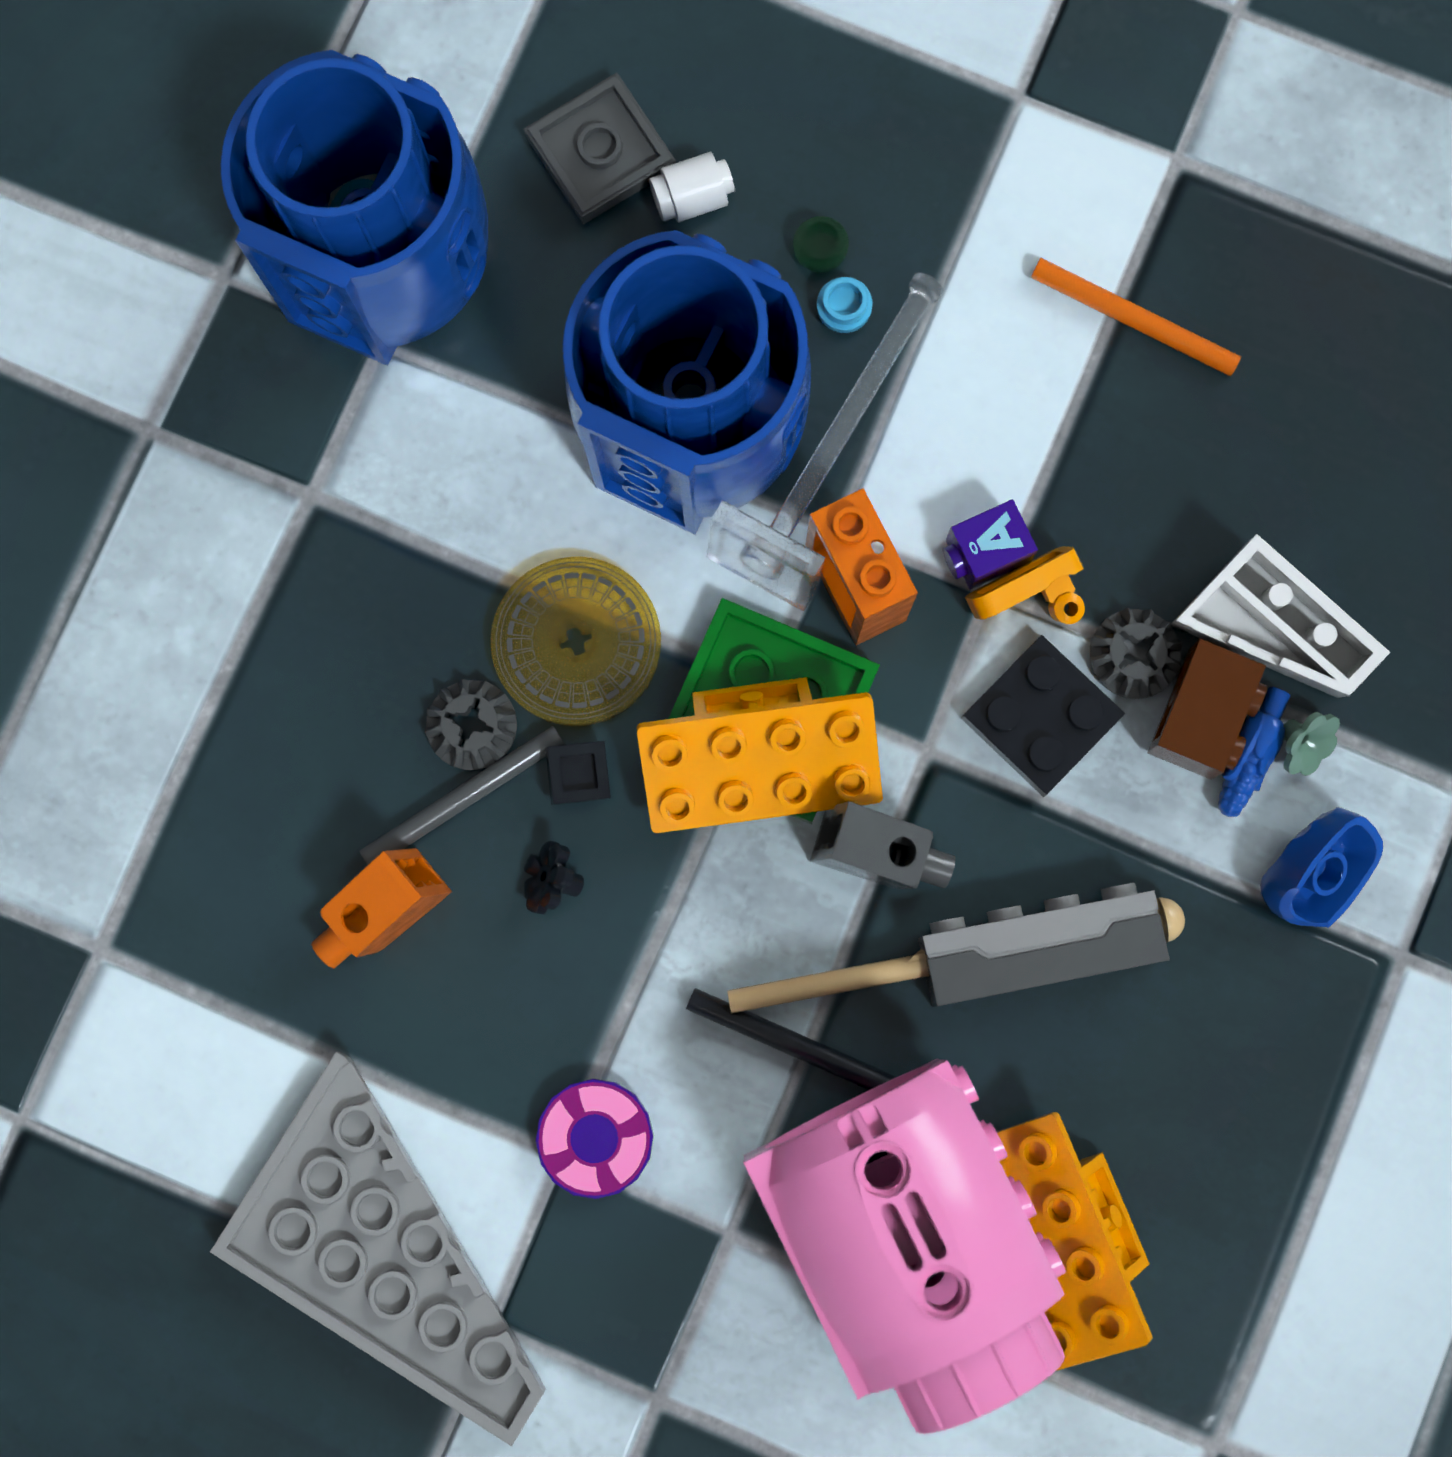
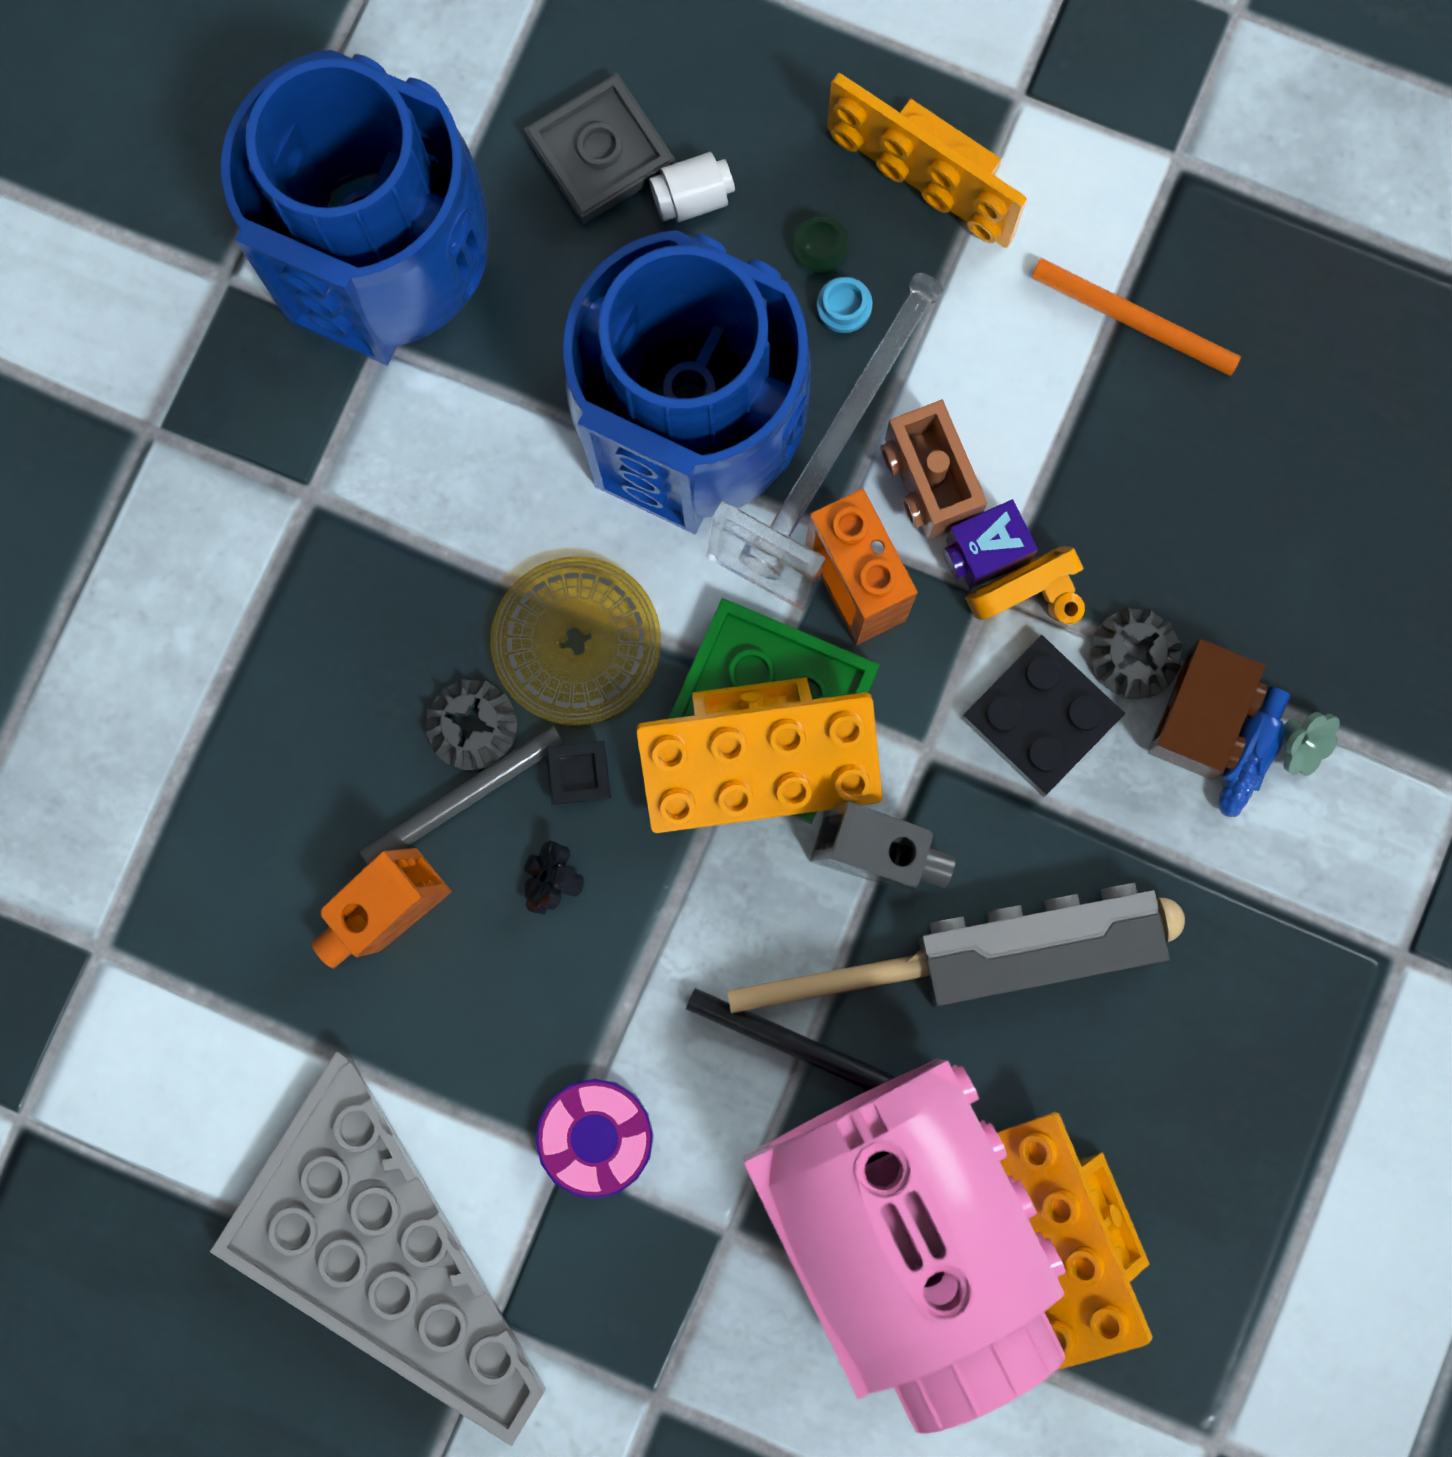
(928, 155): none -> light orange bracket
(933, 469): none -> nougat brick
(1282, 621): white wedge -> none
(1323, 869): blue piece -> none

